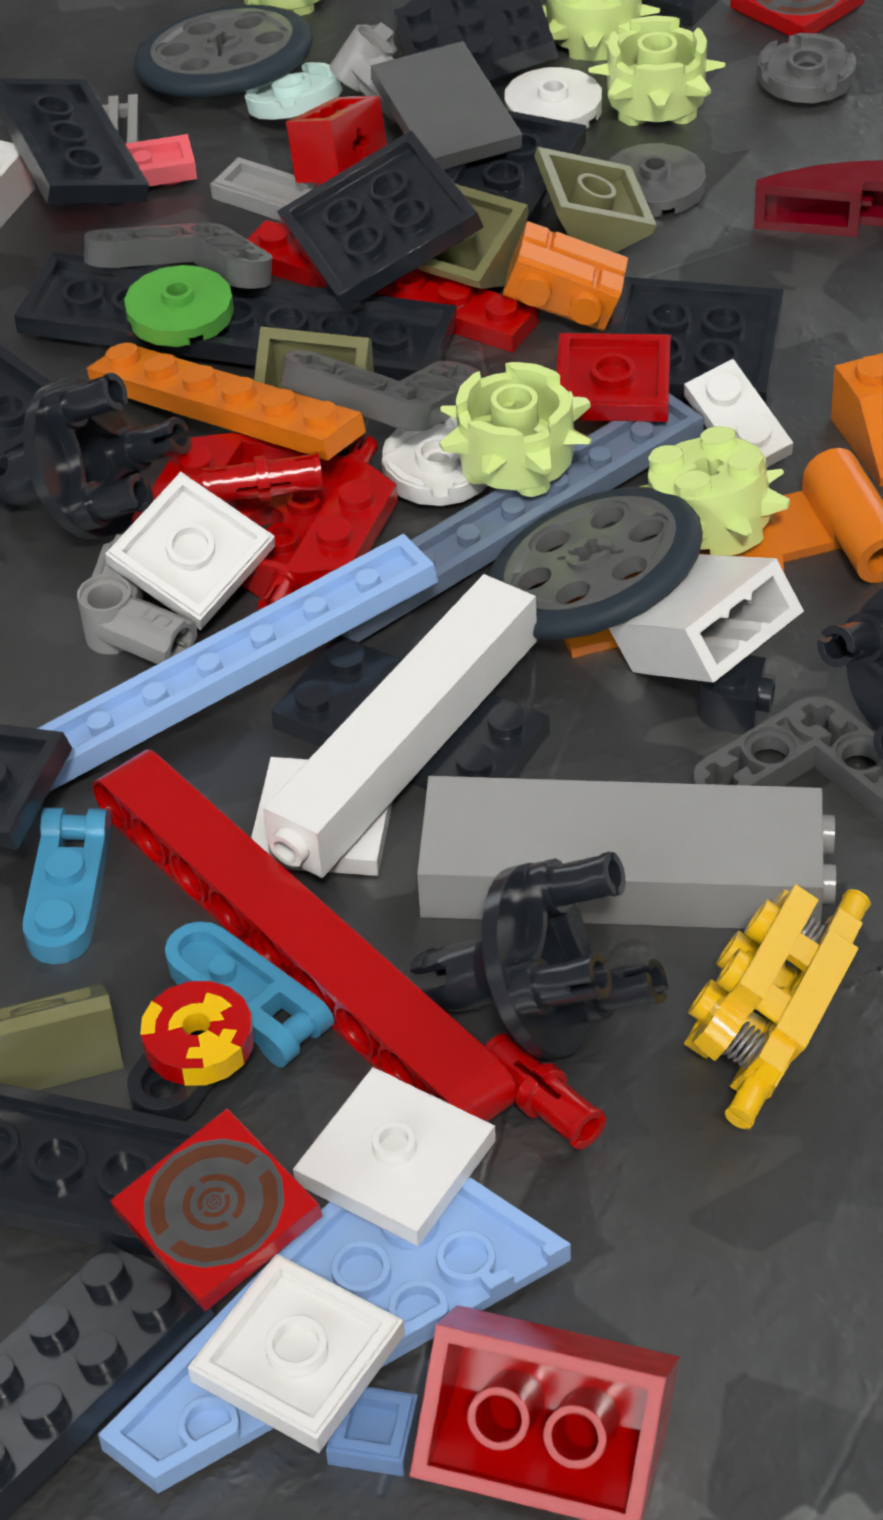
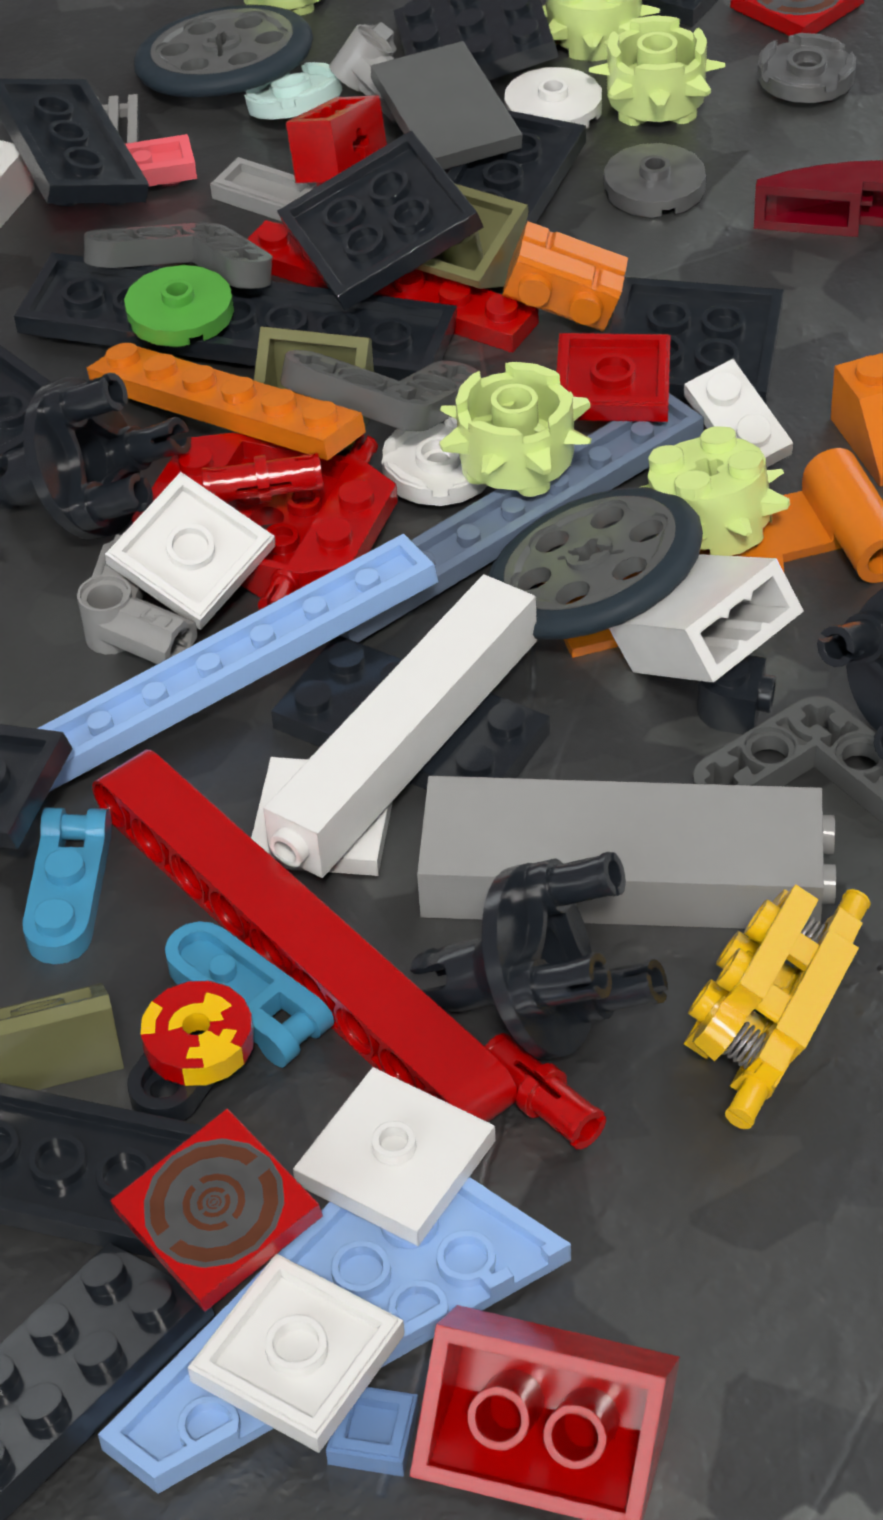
(596, 199): olive slope -> none

